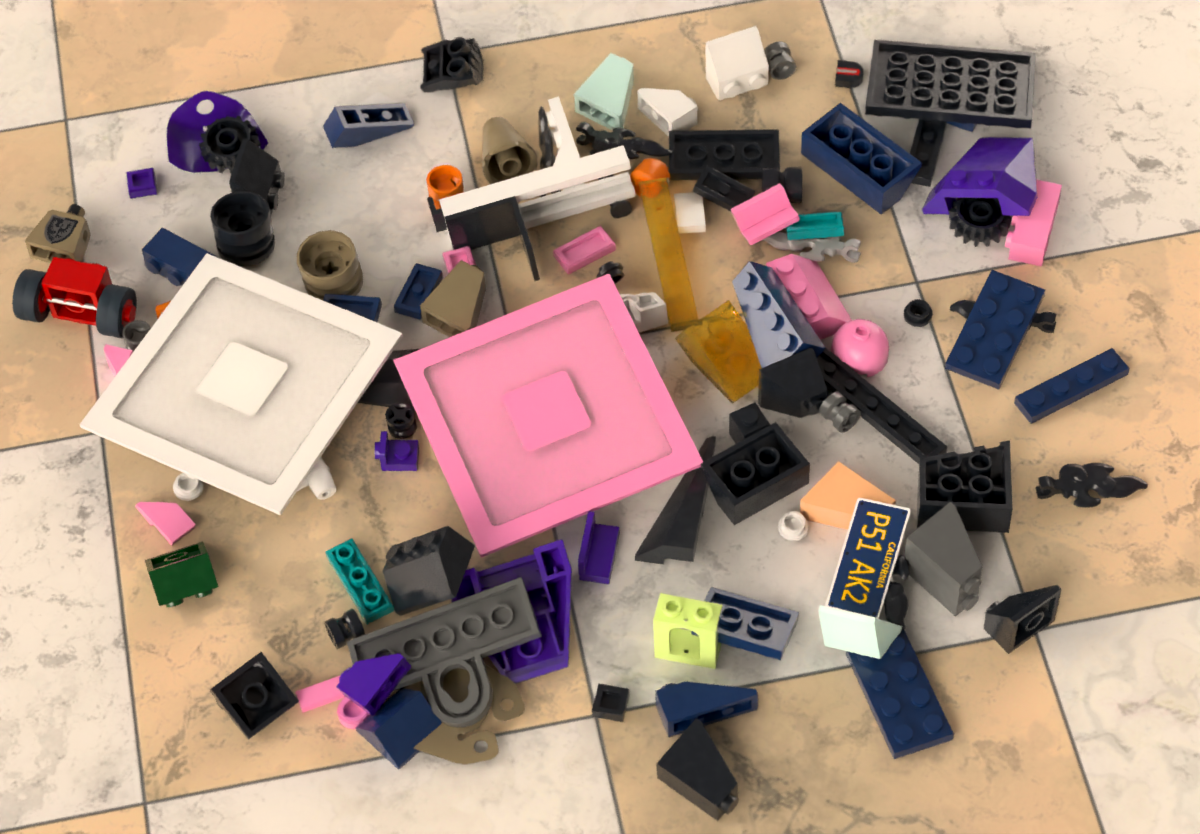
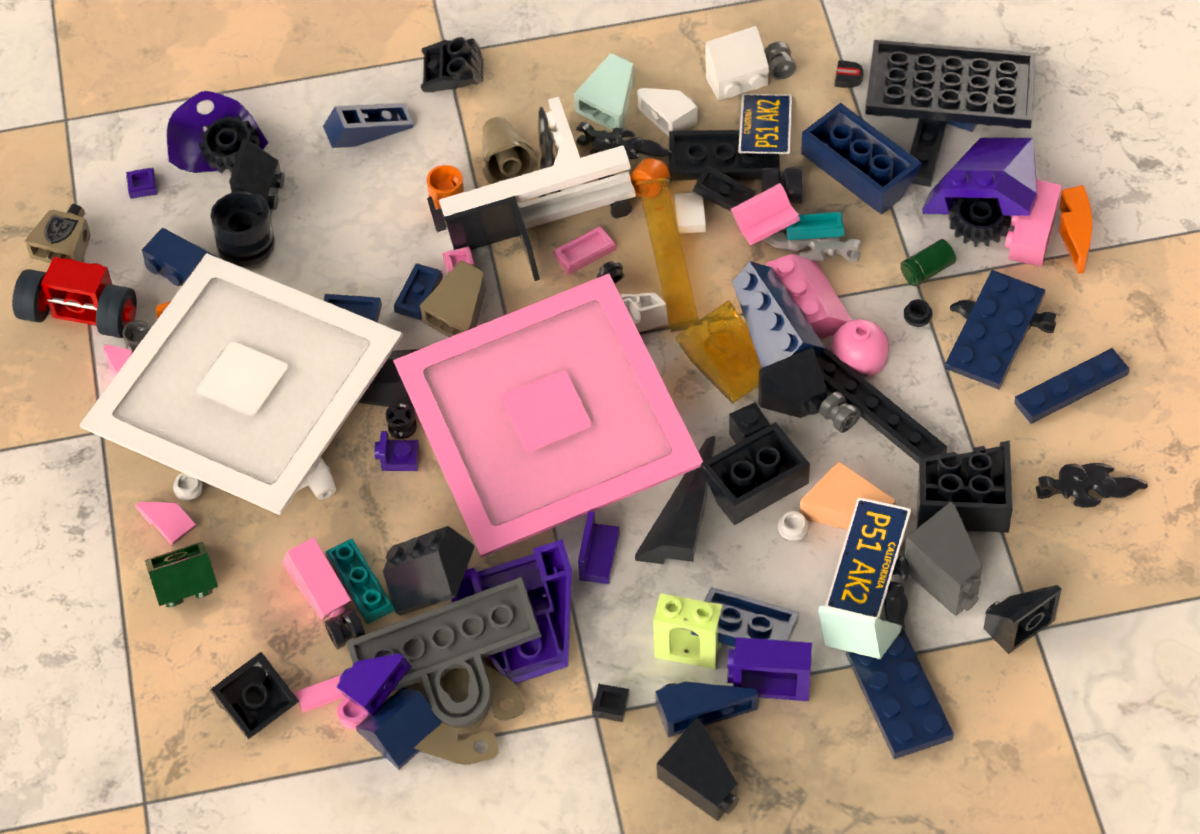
(316, 579): none -> bright pink slope
(329, 265): dark tan wheel -> none
(765, 123): none -> dark blue sticker
(771, 667): none -> dark purple window
(928, 262): none -> dark green piece
(1076, 225): none -> orange slope

